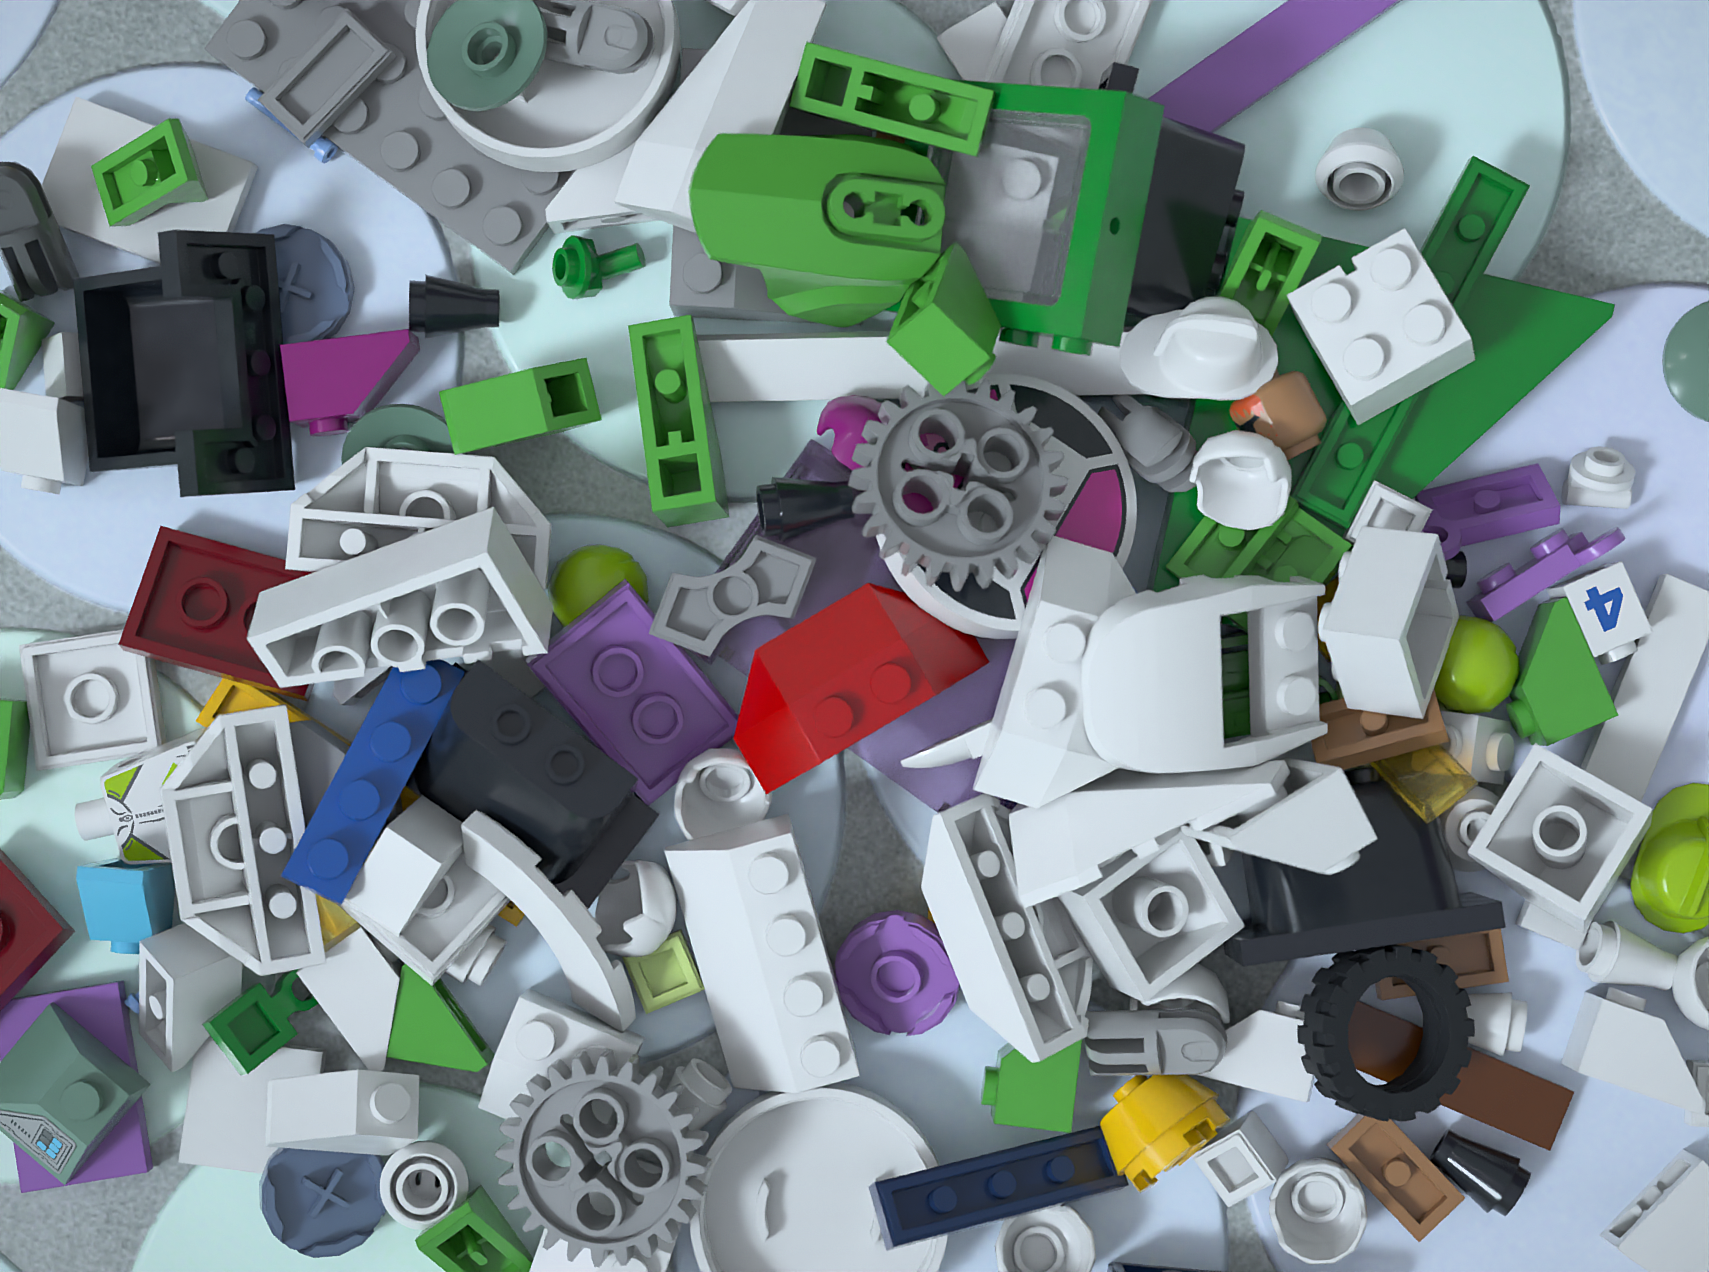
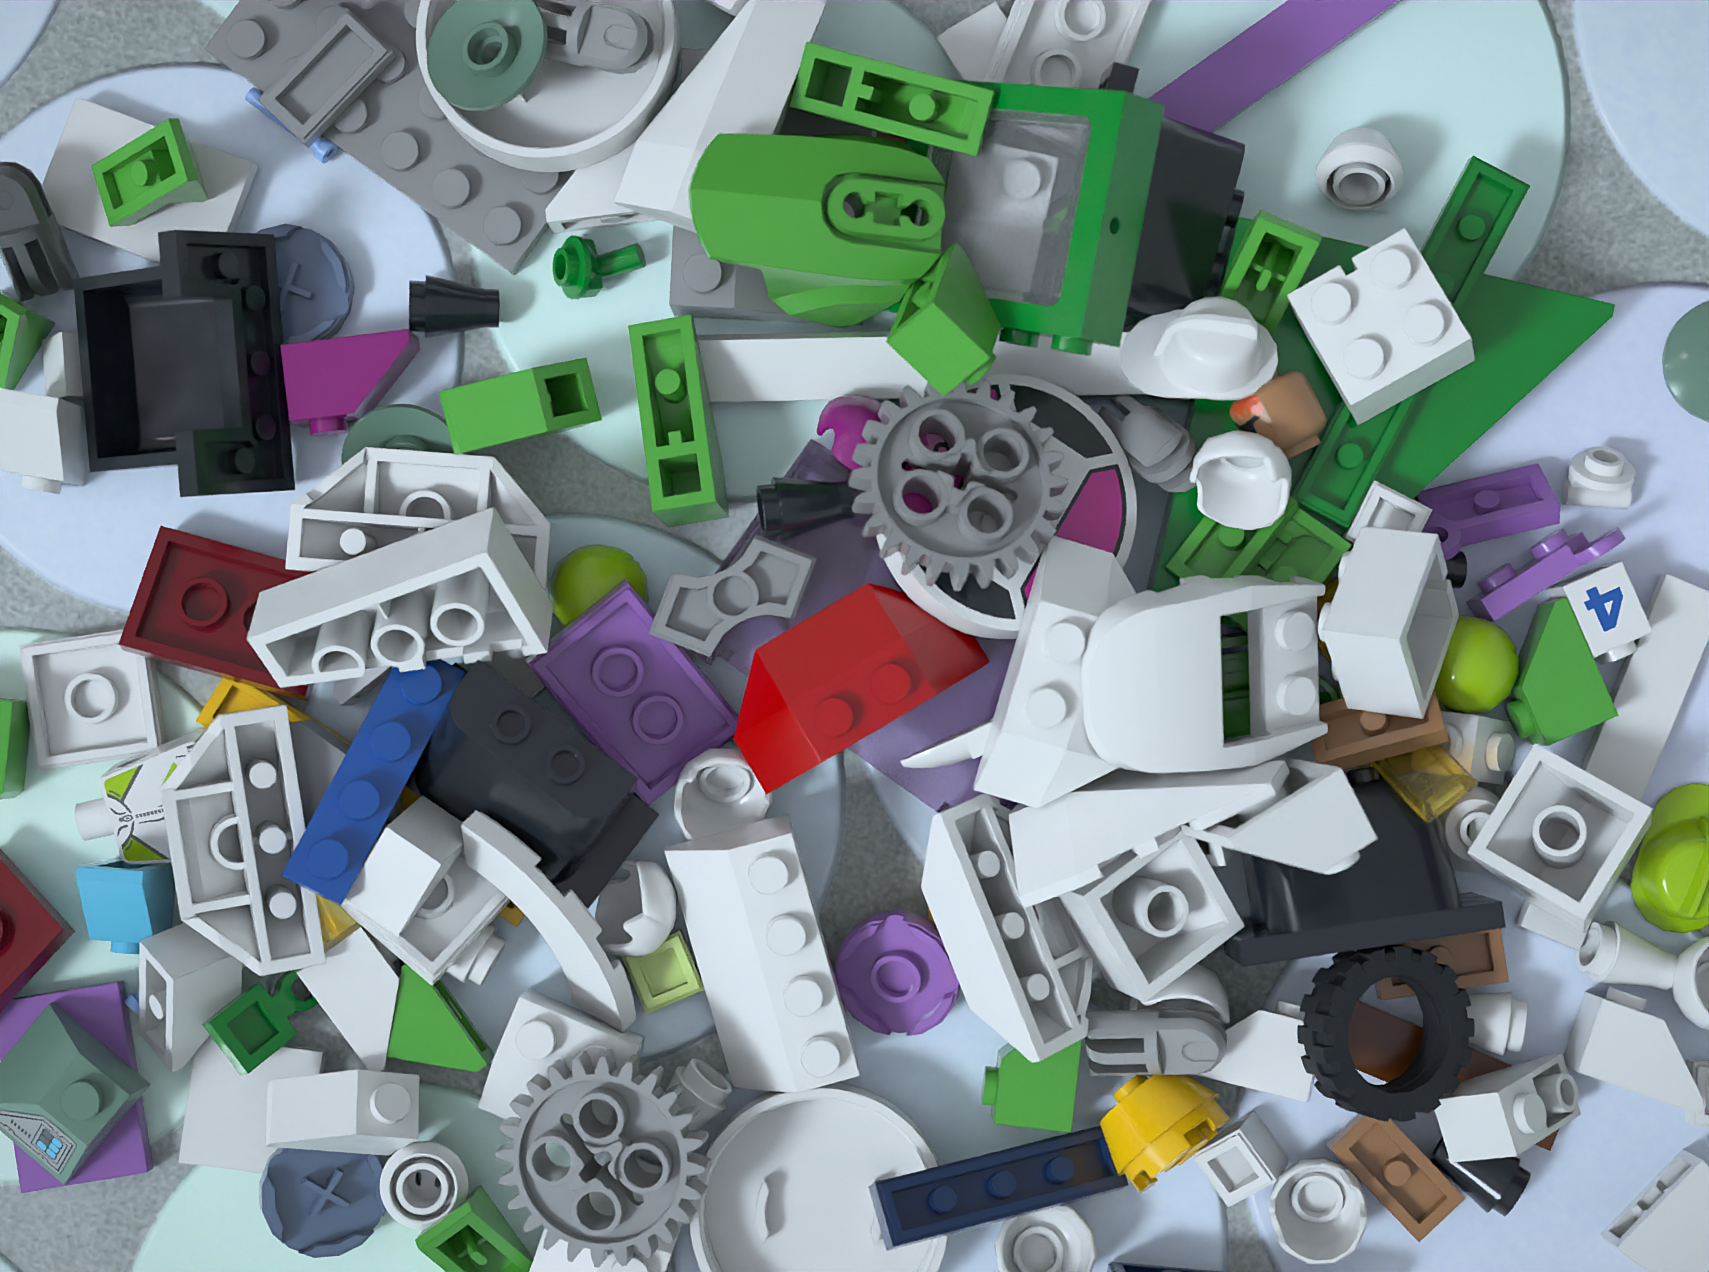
(1508, 1109): none -> white slope

